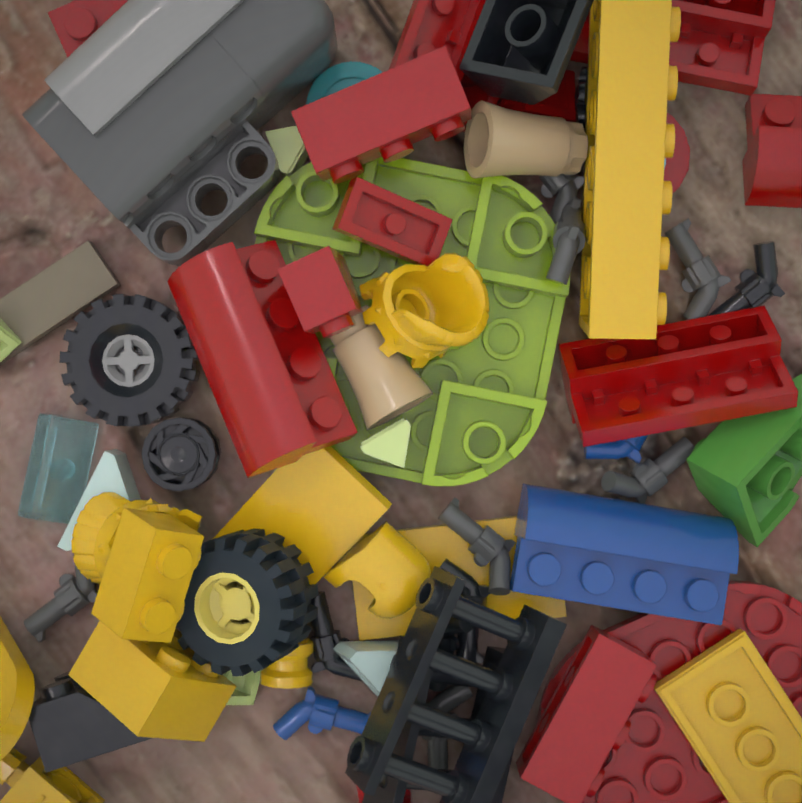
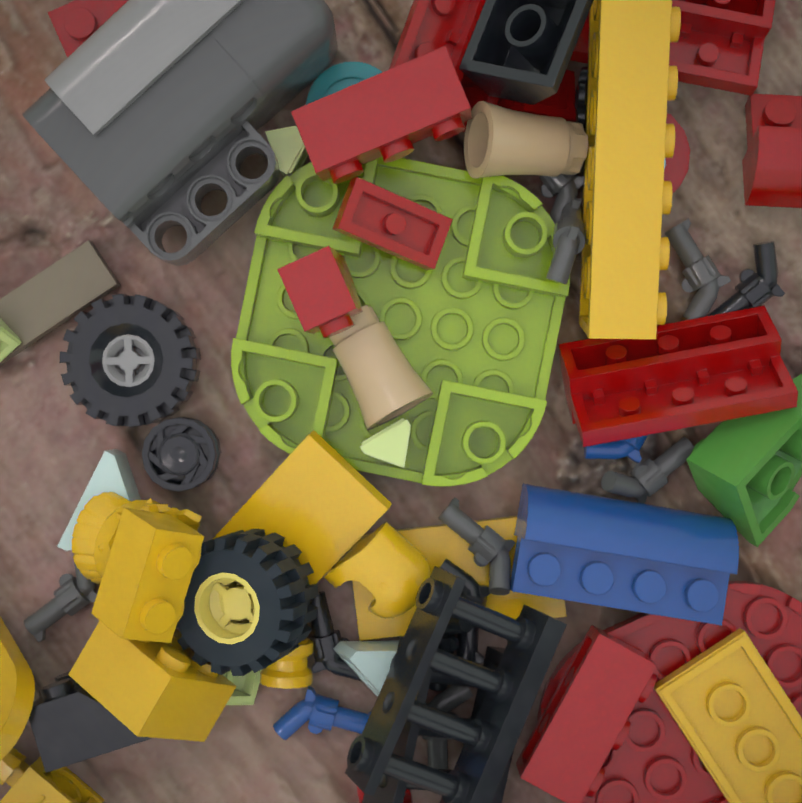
(57, 467): clear light blue slope -> none
(258, 358): red brick -> none
(427, 307): yellow hair -> none

